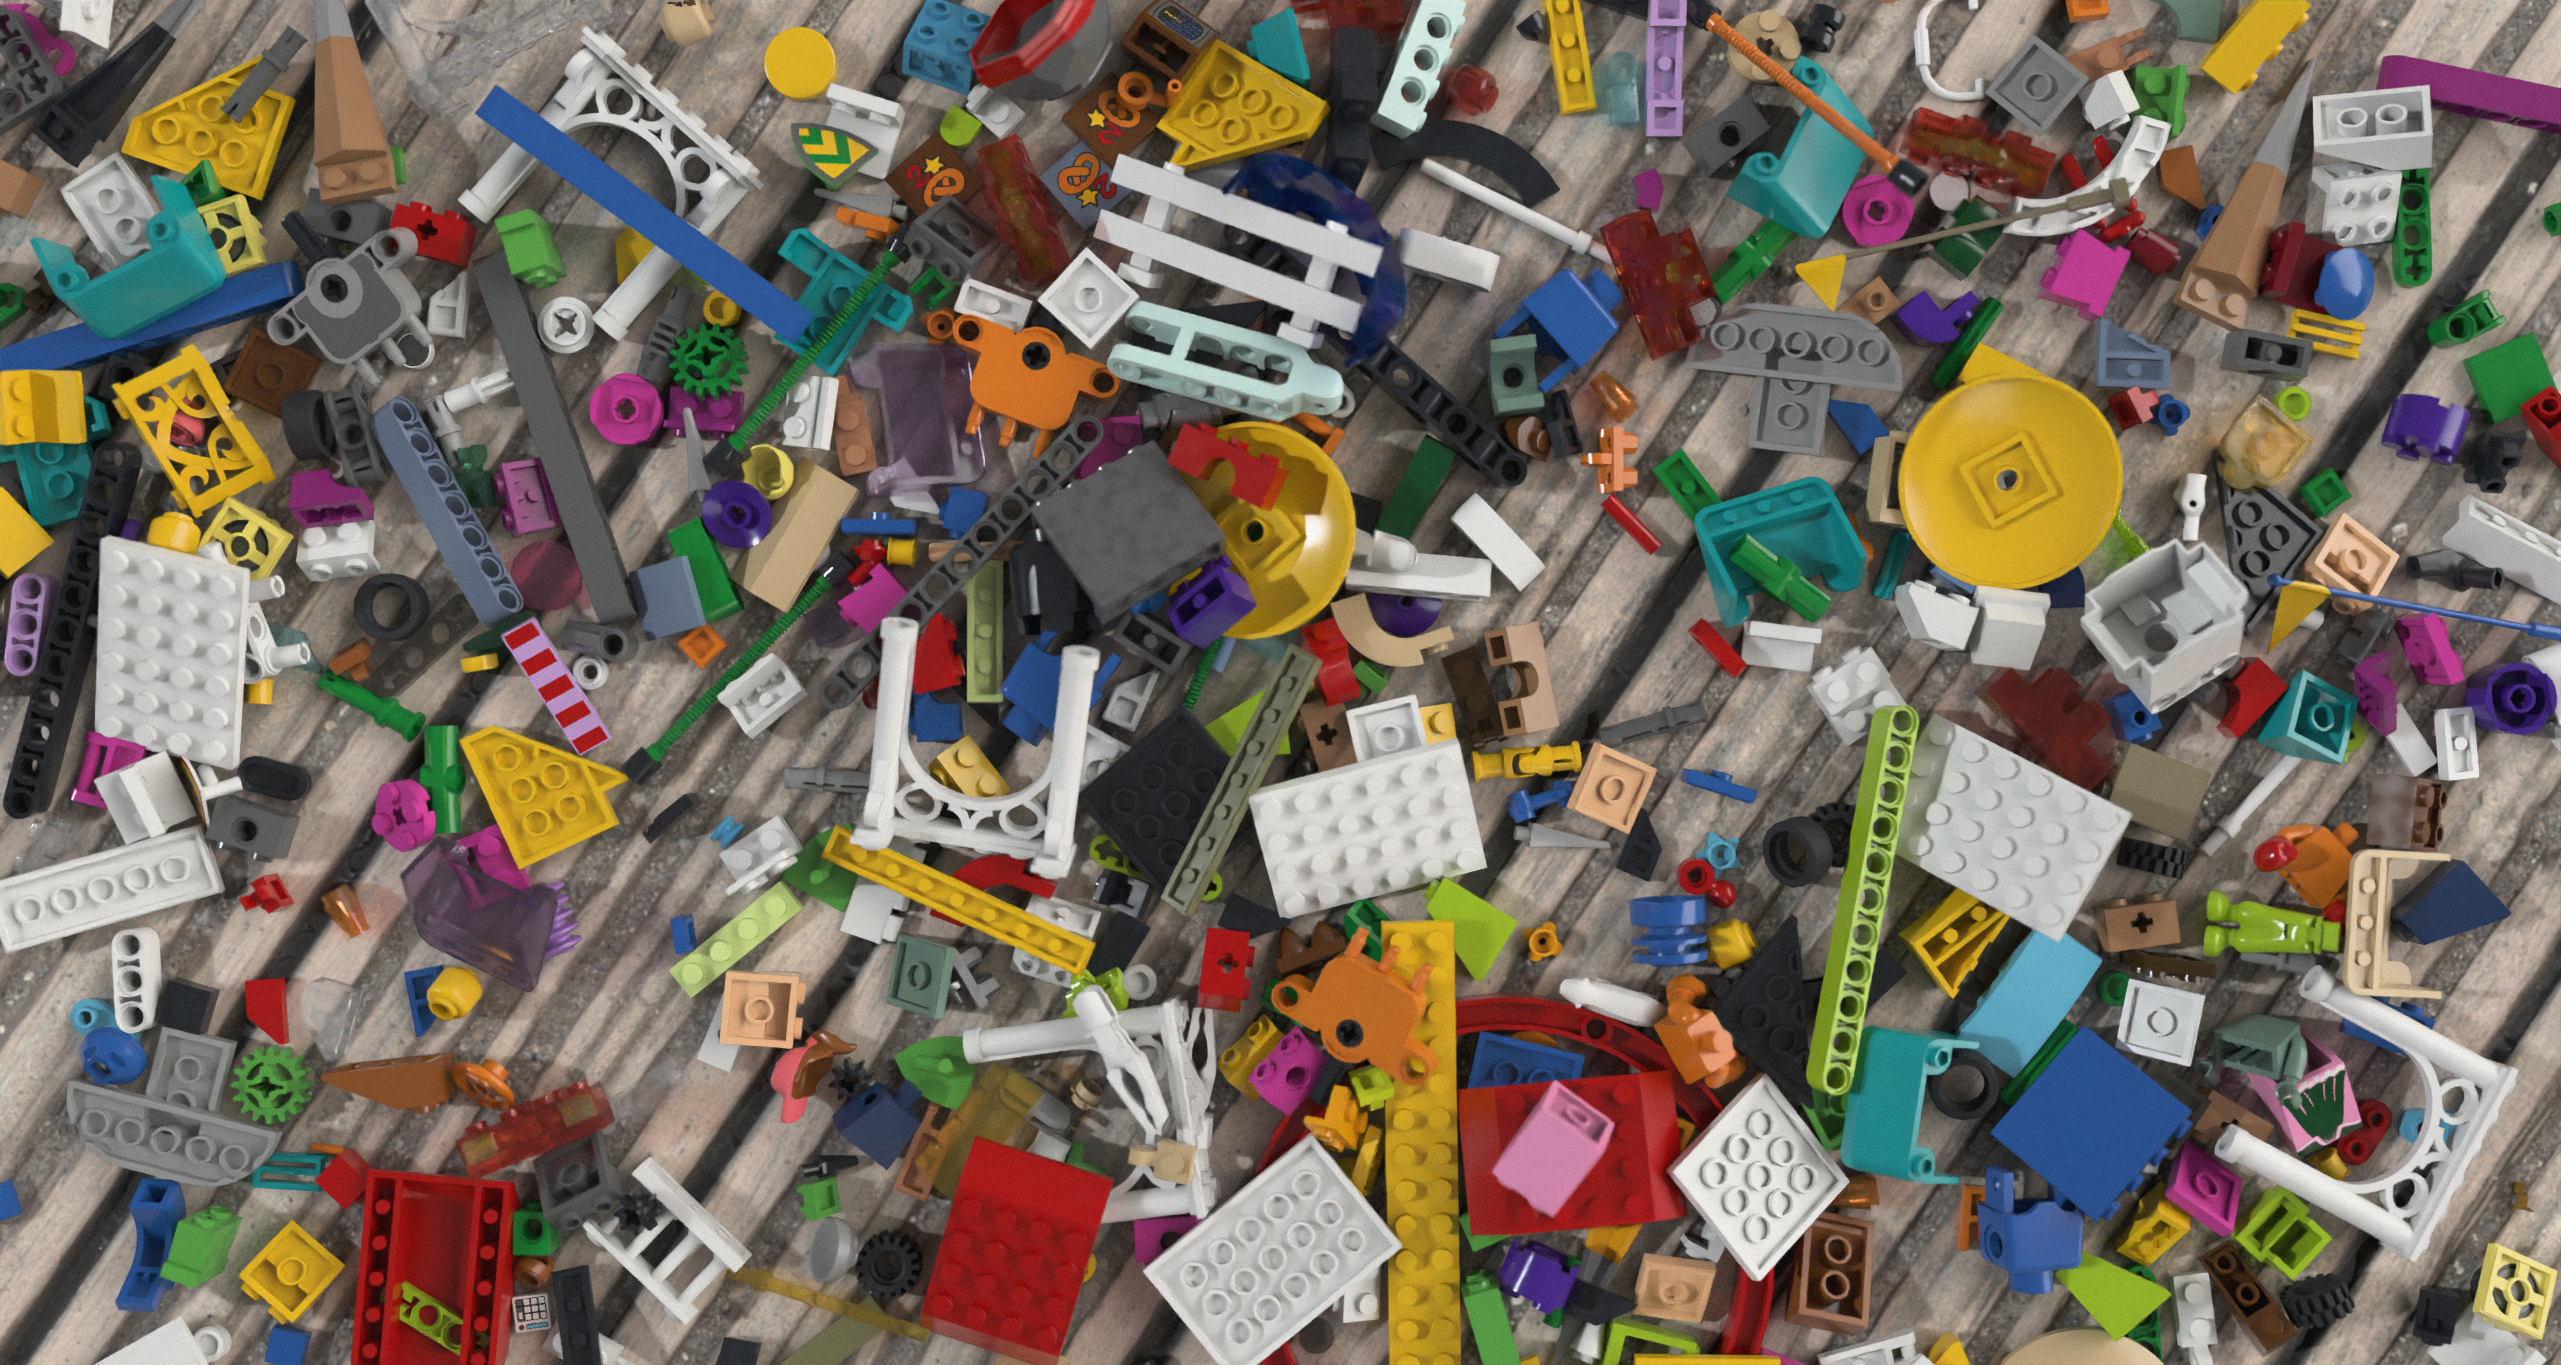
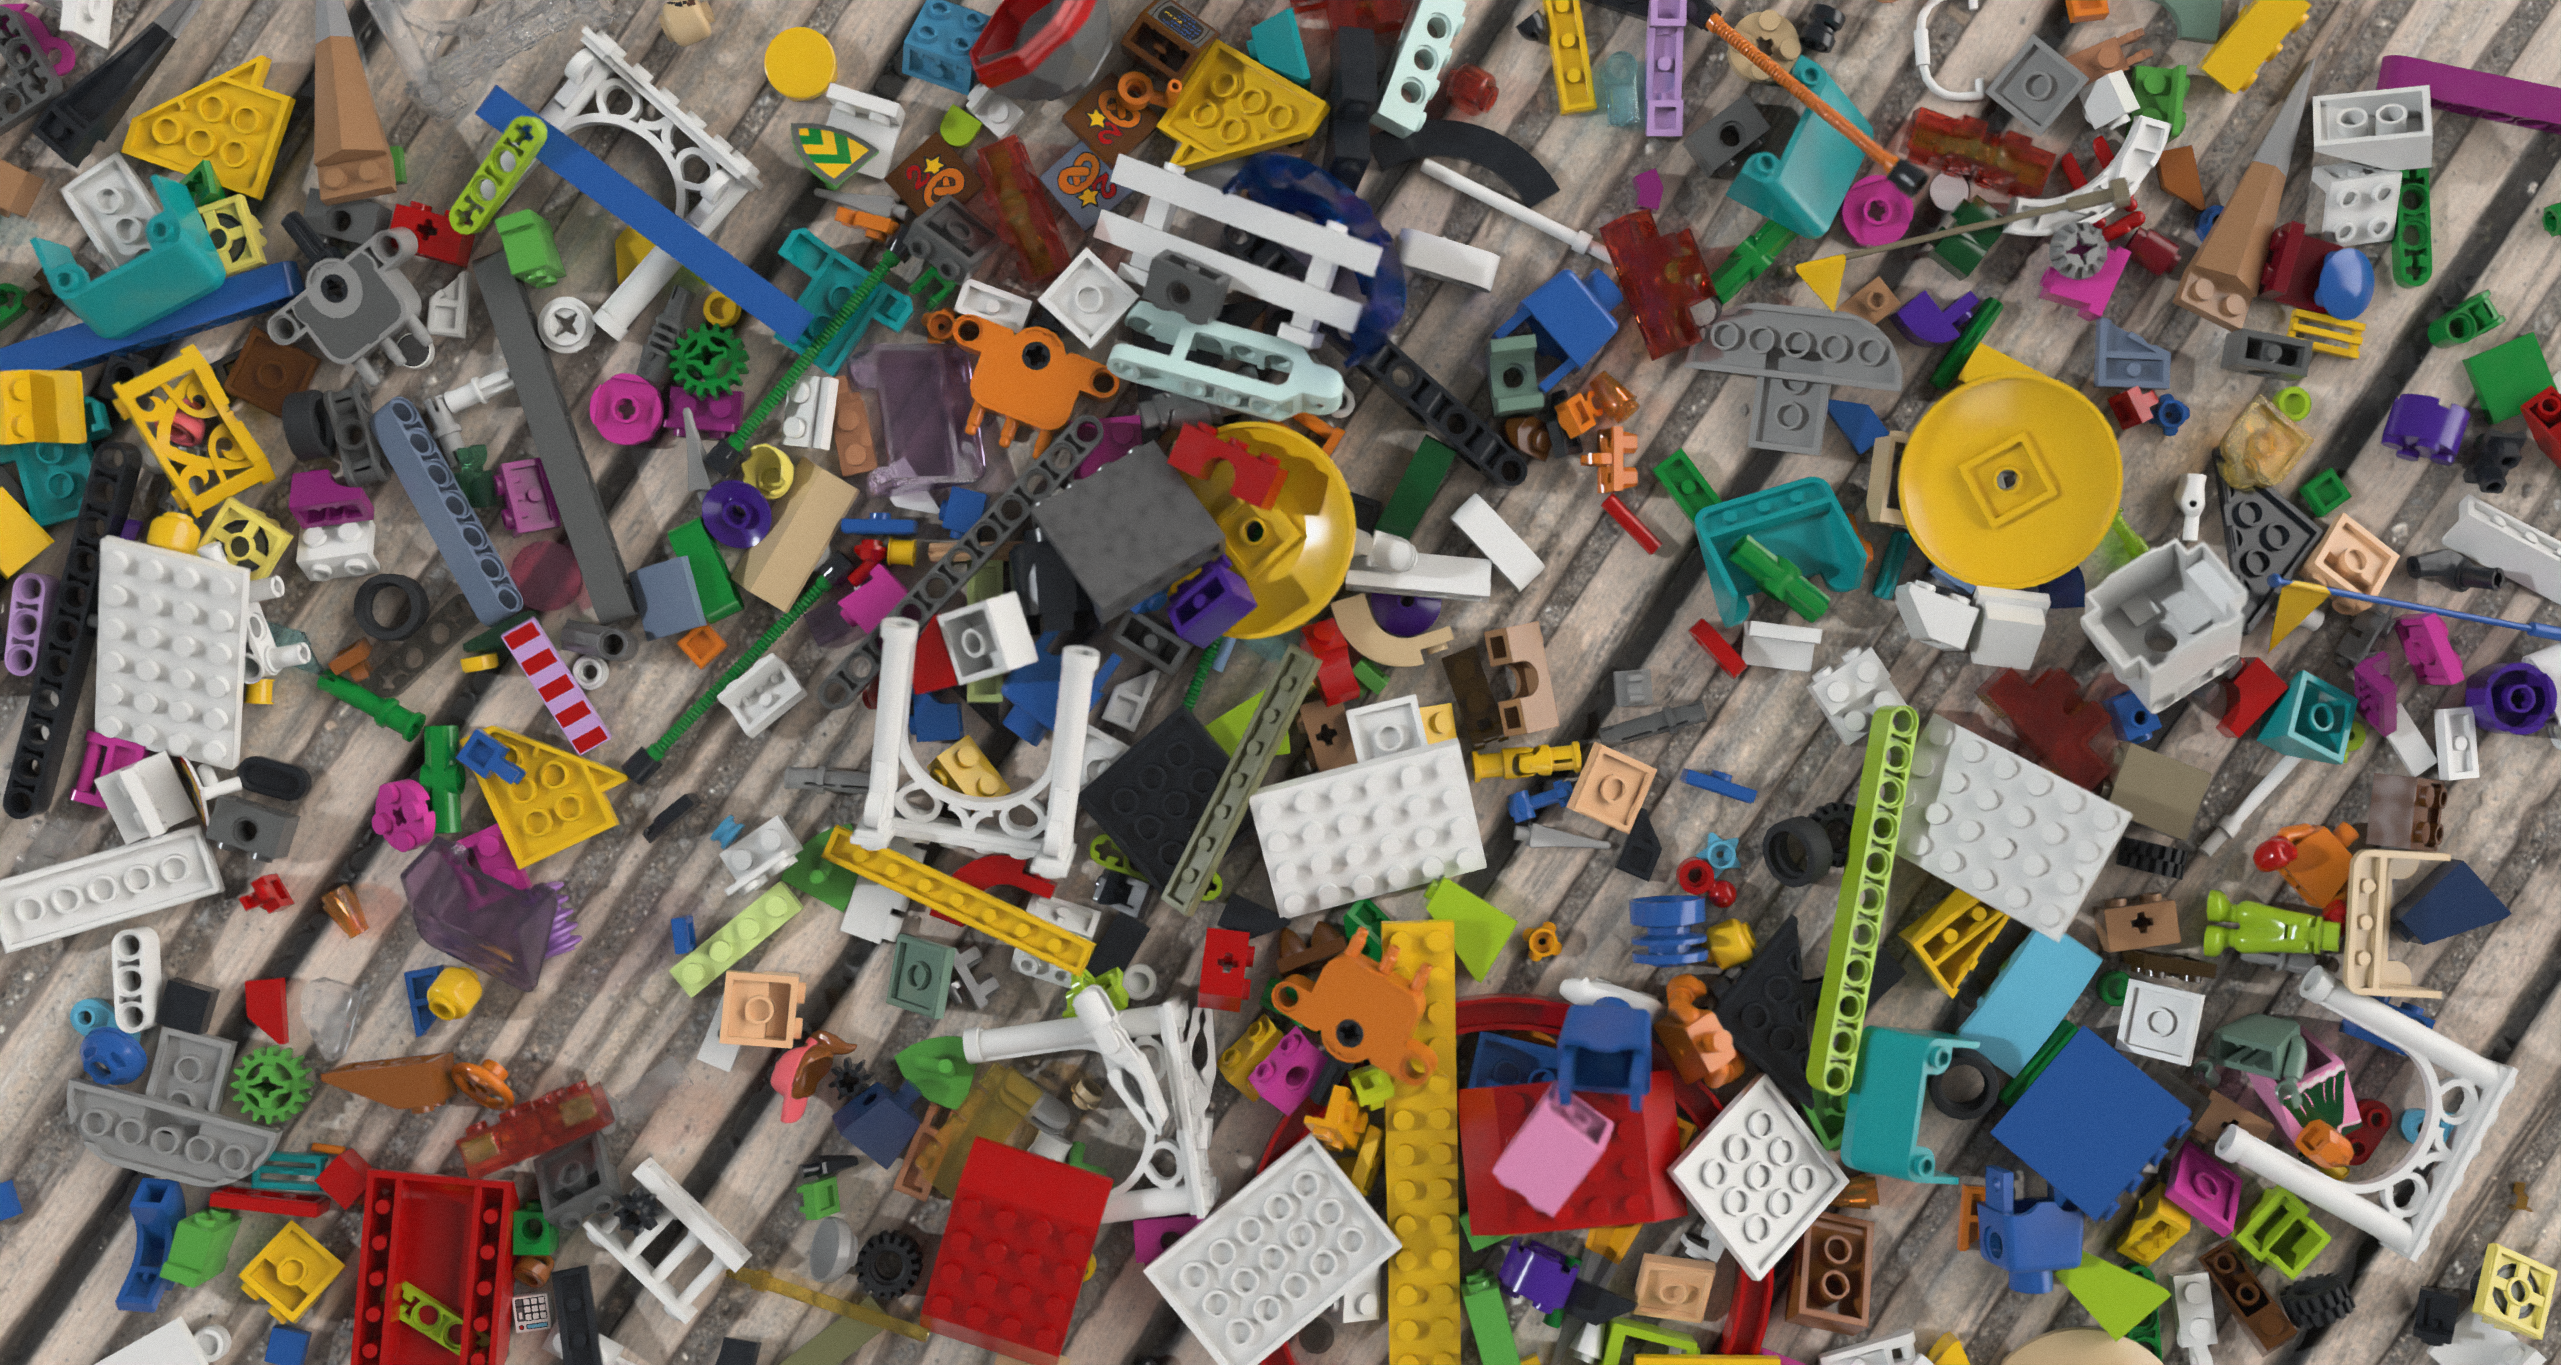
(264, 74): dark grey pin -> none
(270, 1201): none -> red tile
(486, 756): none -> blue plate
(493, 171): none -> lime beam
(987, 638): none -> white brick
(1171, 1160): tan plate -> none
(1206, 286): none -> dark grey brick
(1577, 413): none -> orange plate
(1605, 1051): none -> blue piece
(1633, 687): none -> light grey tile
(2071, 264): none -> light grey gear
(2324, 1145): none -> orange rock

